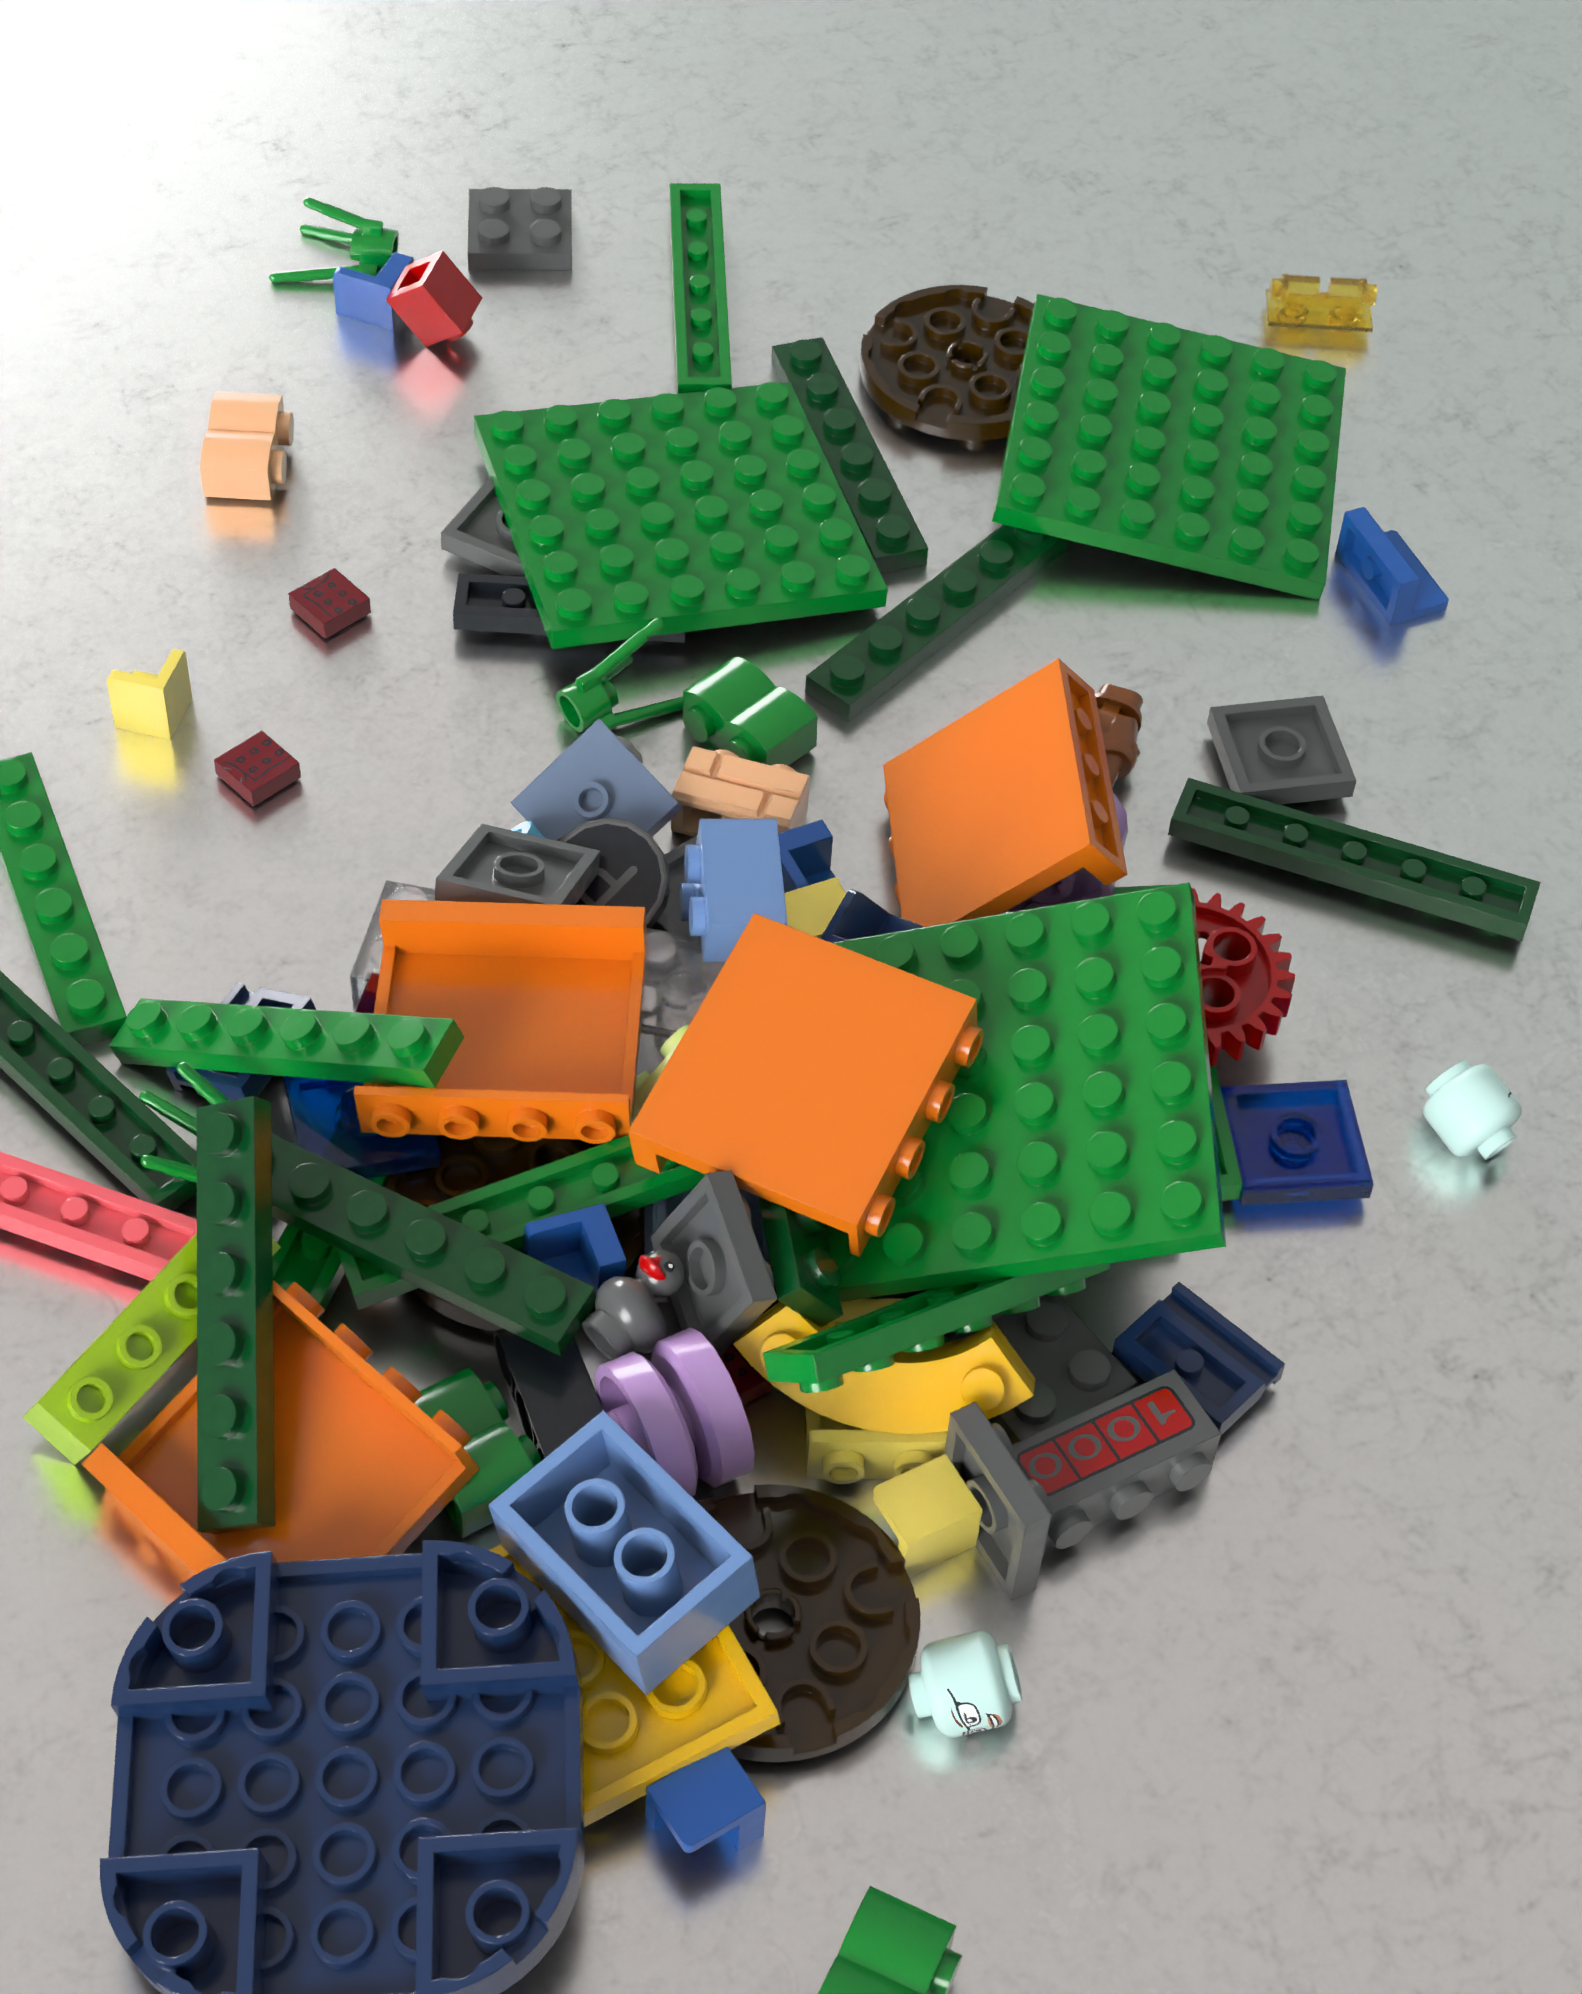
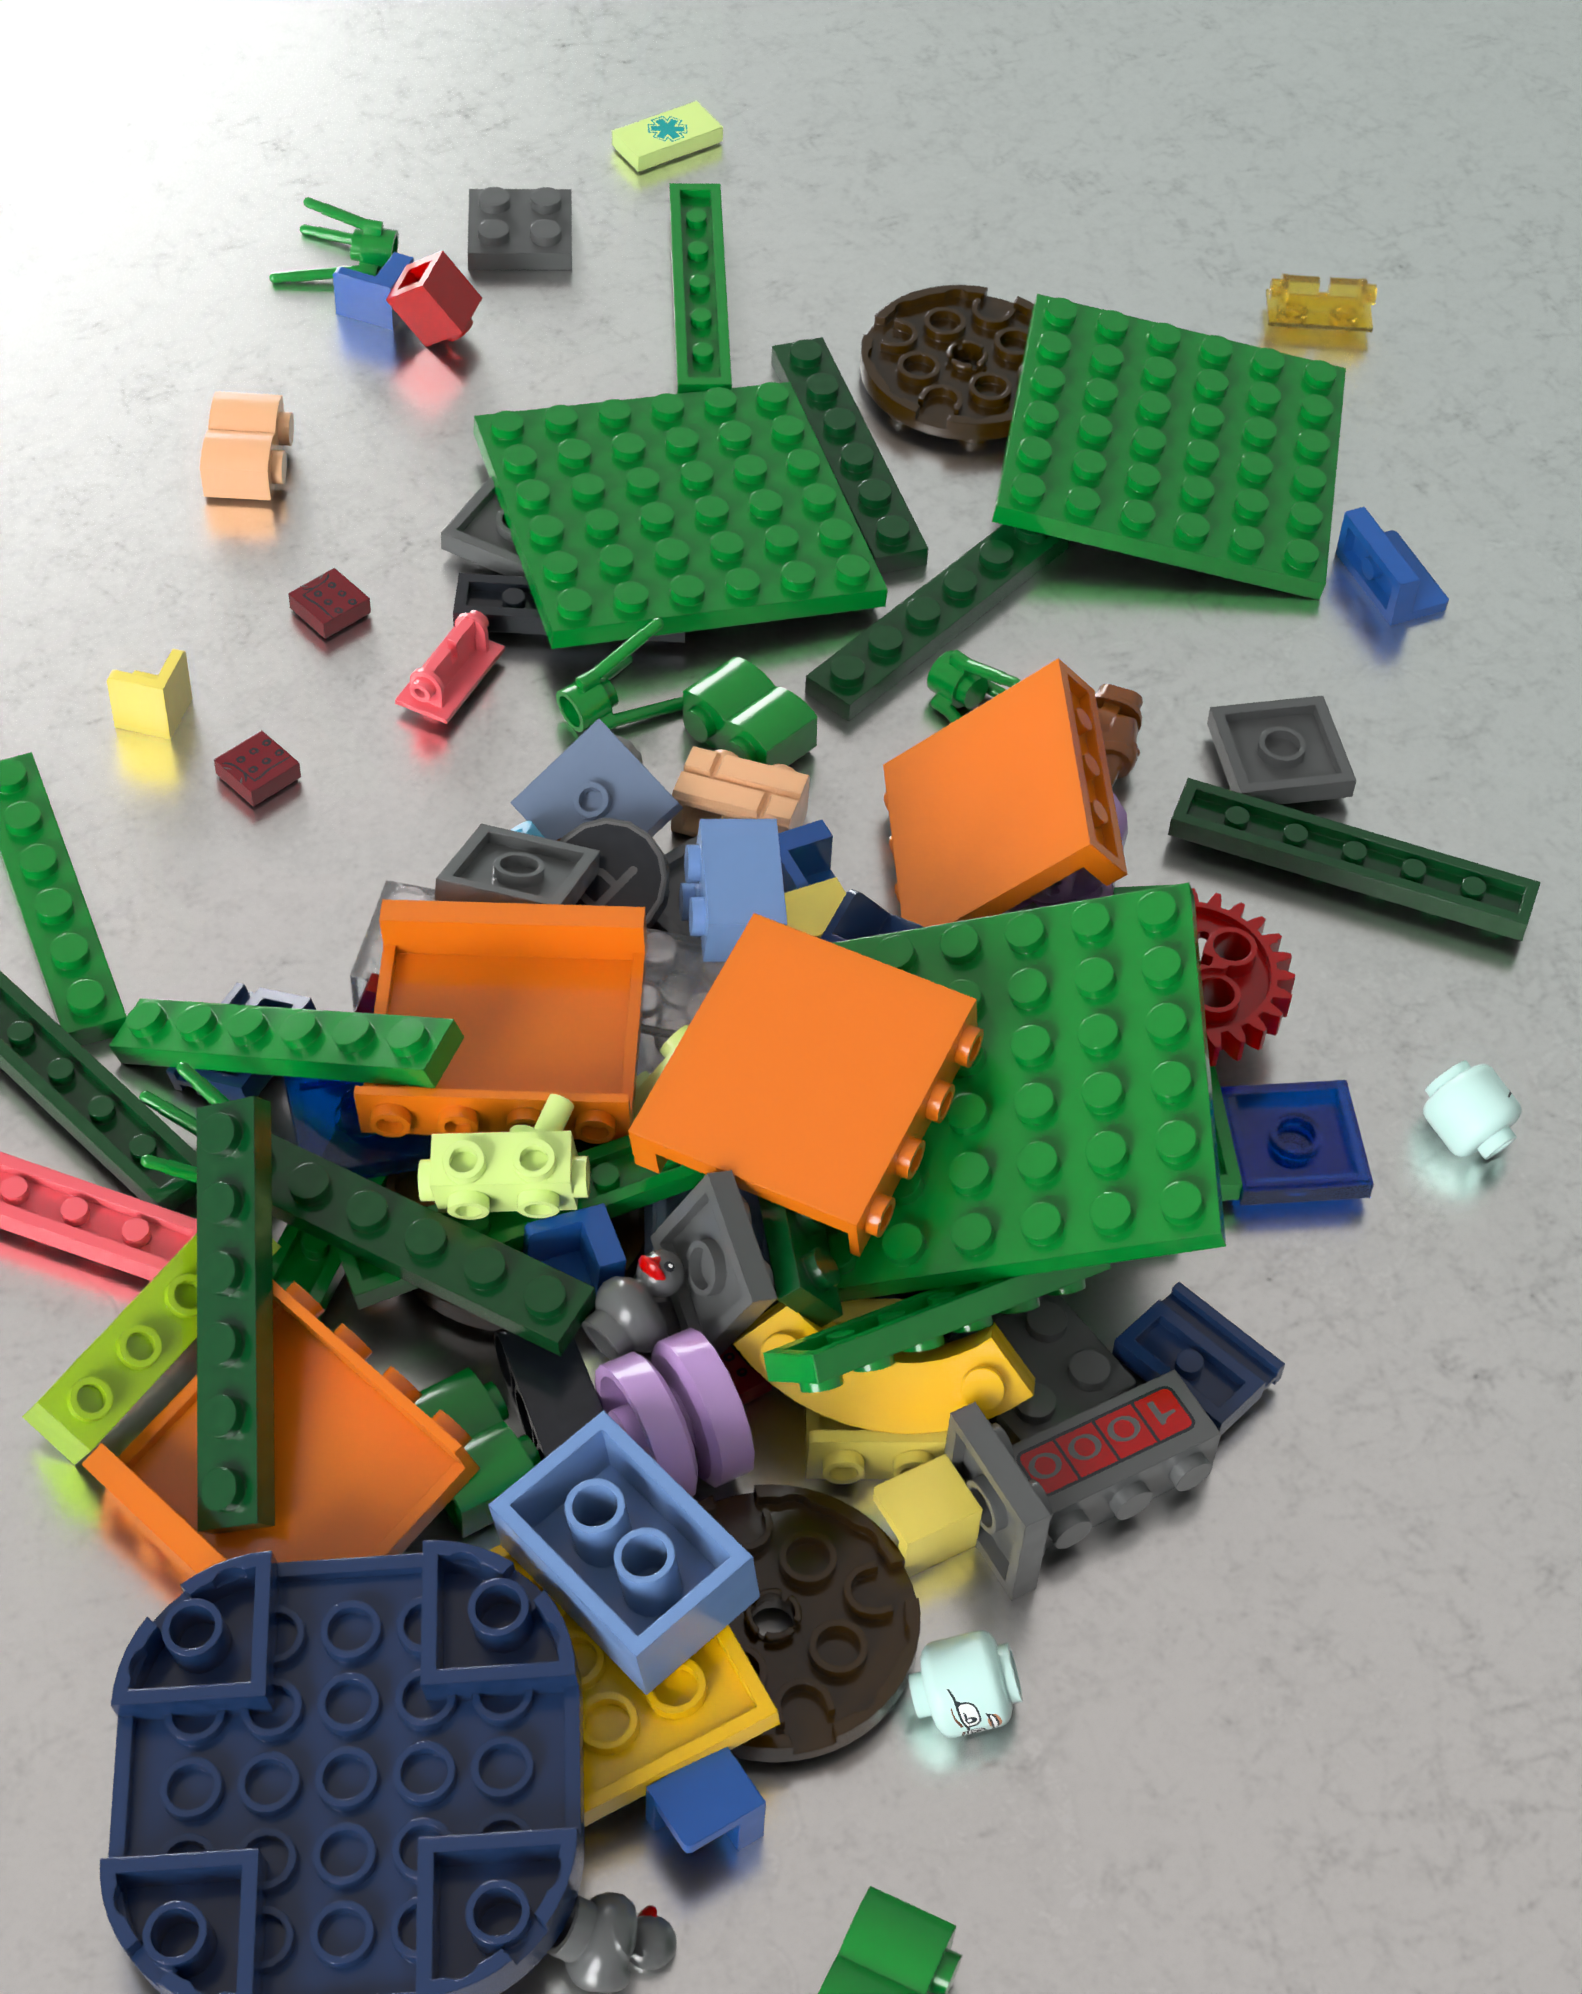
(452, 669): none -> coral hinge
(508, 1171): none -> yellowish green brick
(607, 1936): none -> dark grey animal
(667, 136): none -> yellowish green tile
(963, 682): none -> green plant

